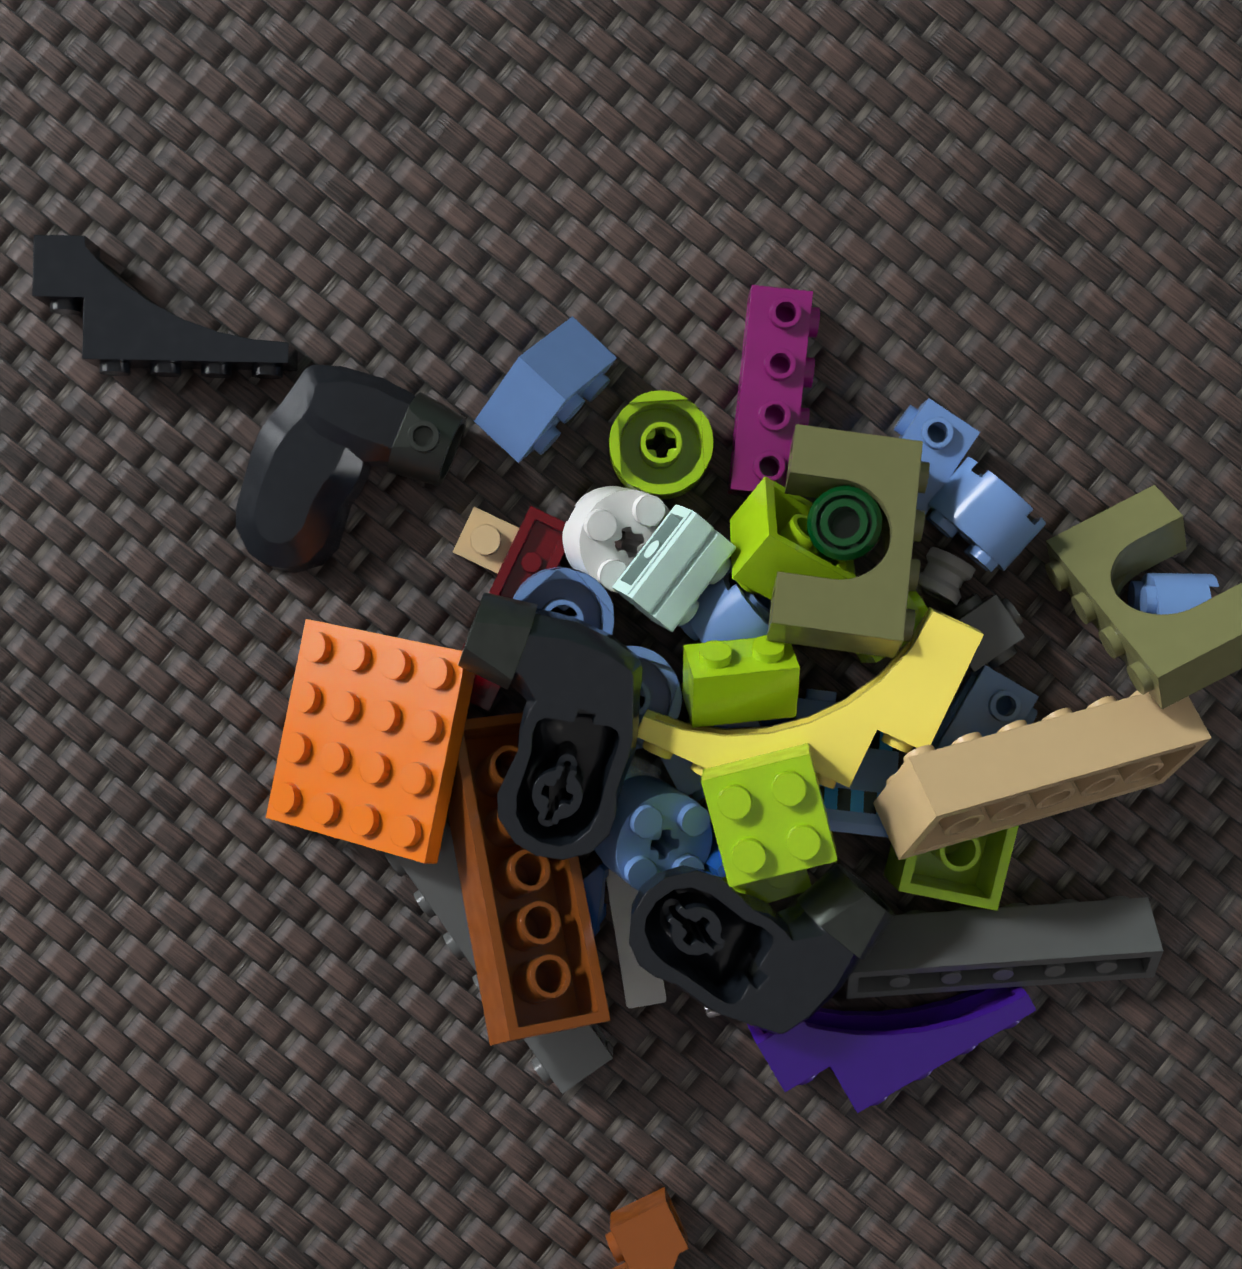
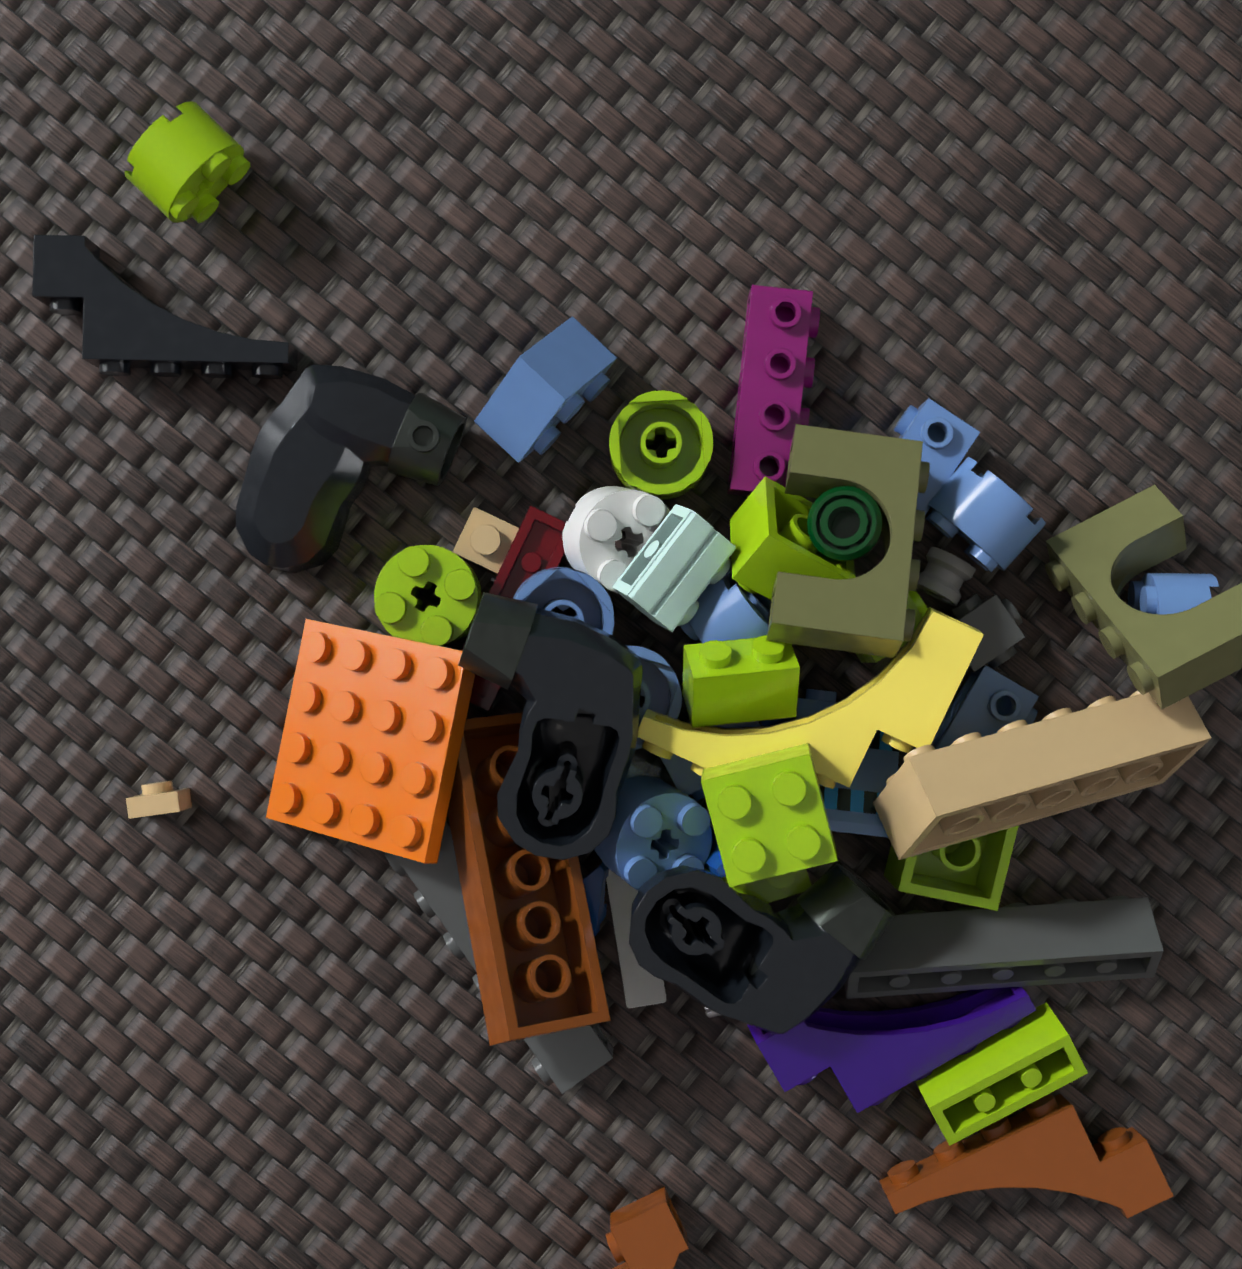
(158, 799): none -> tan plate
(186, 164): none -> lime brick
(419, 569): none -> lime brick
(1001, 1075): none -> lime brick
(1036, 1150): none -> dark orange arch

